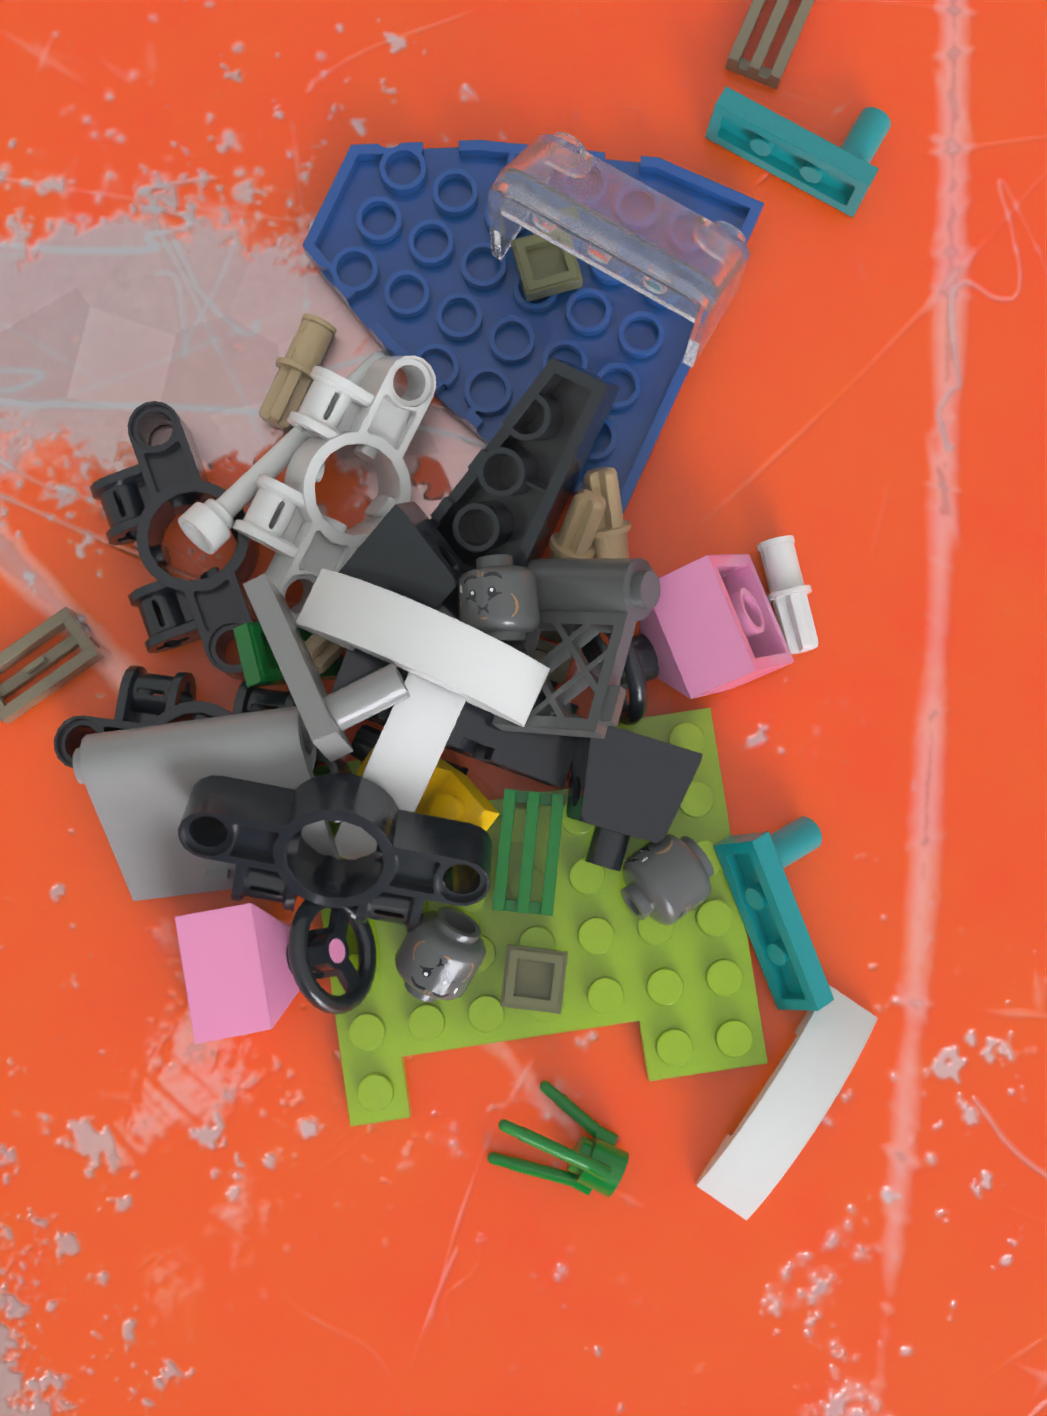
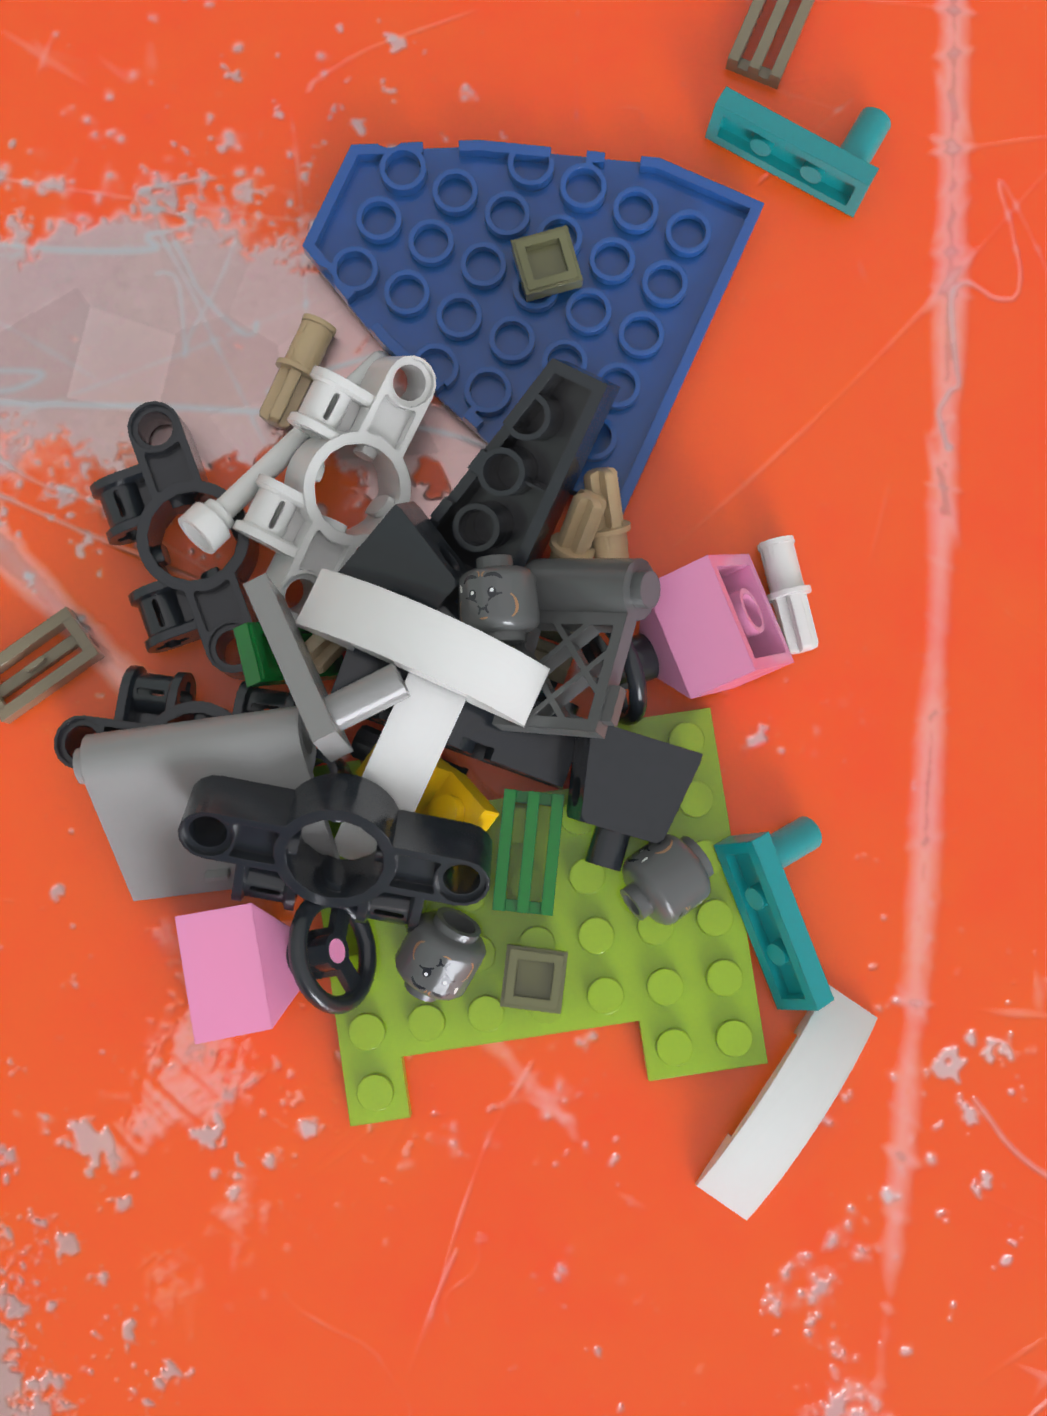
(592, 1163): green plant -> none
(620, 230): clear windscreen -> none

